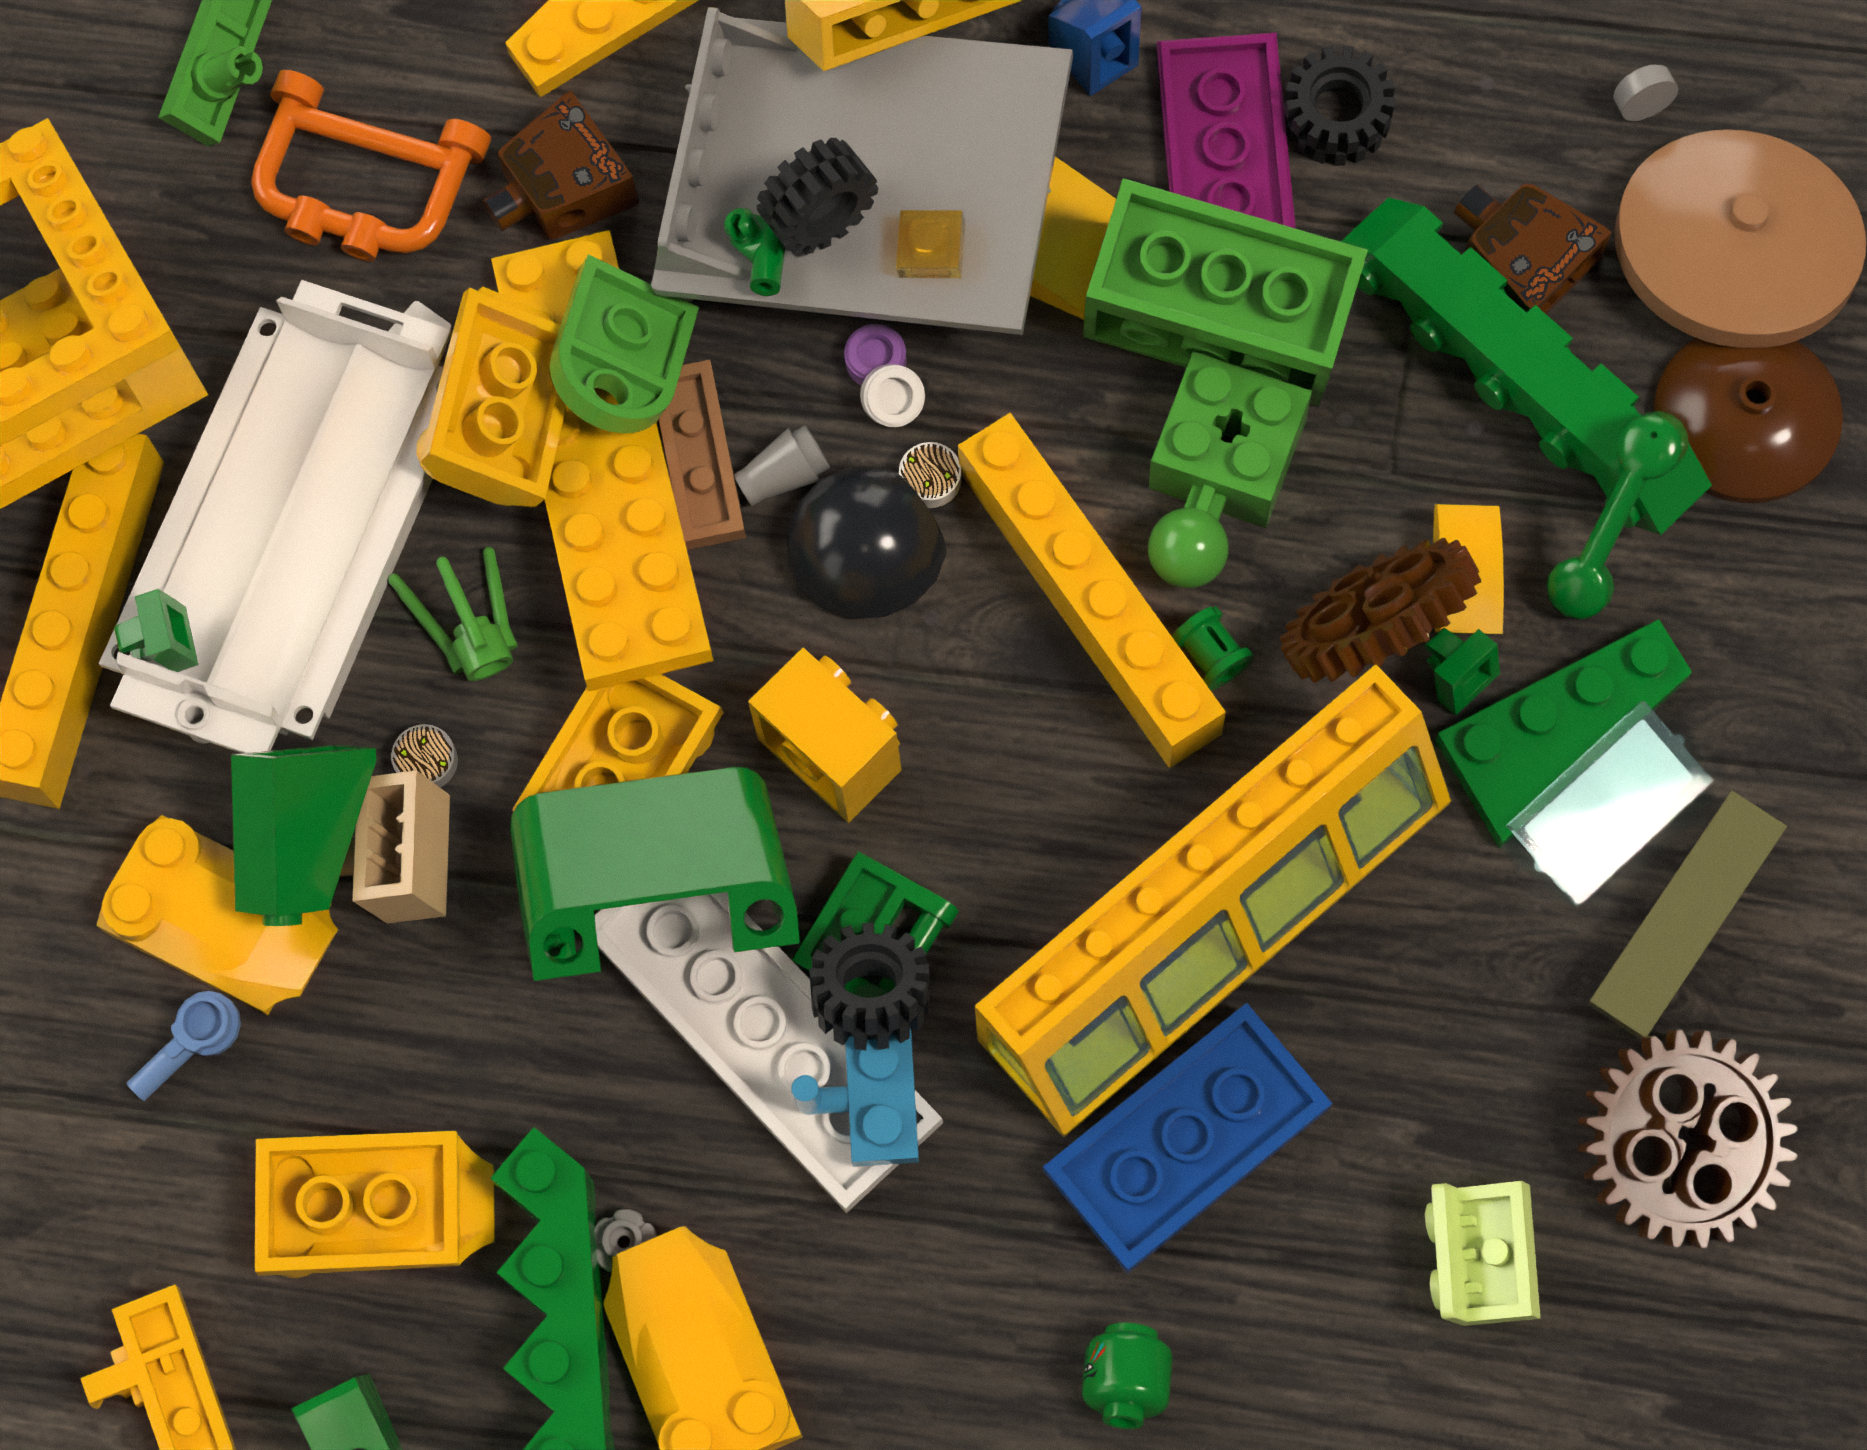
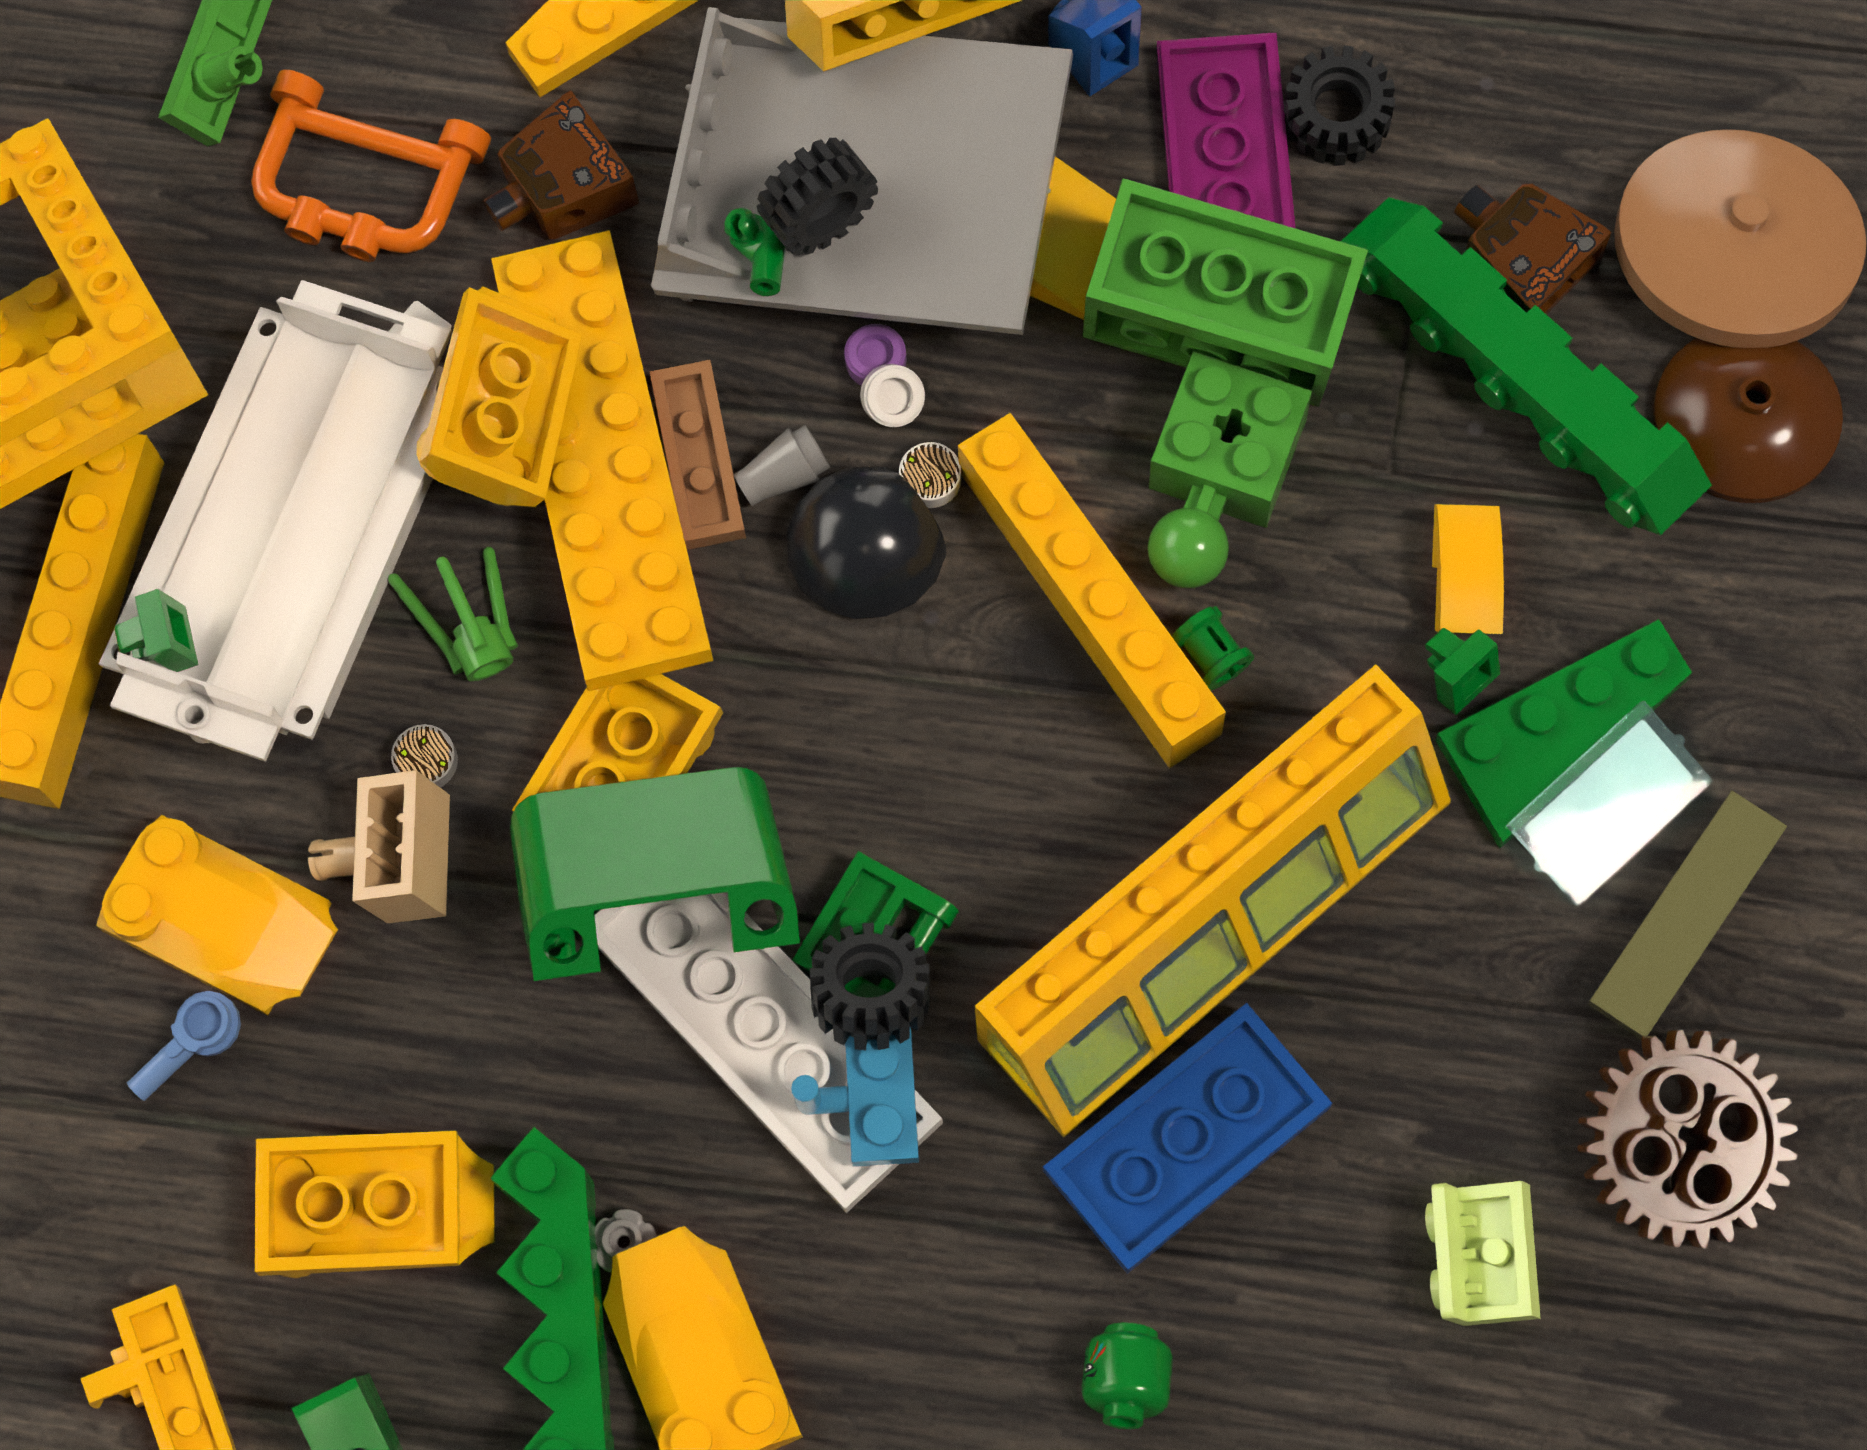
(294, 826): green slope -> none
(622, 342): bright green tile -> none
(827, 733): yellow brick -> none
(930, 244): clear yellow plate -> none
(1380, 610): reddish brown gear -> none
(1582, 582): green piece -> none
(1645, 92): light grey tile -> none

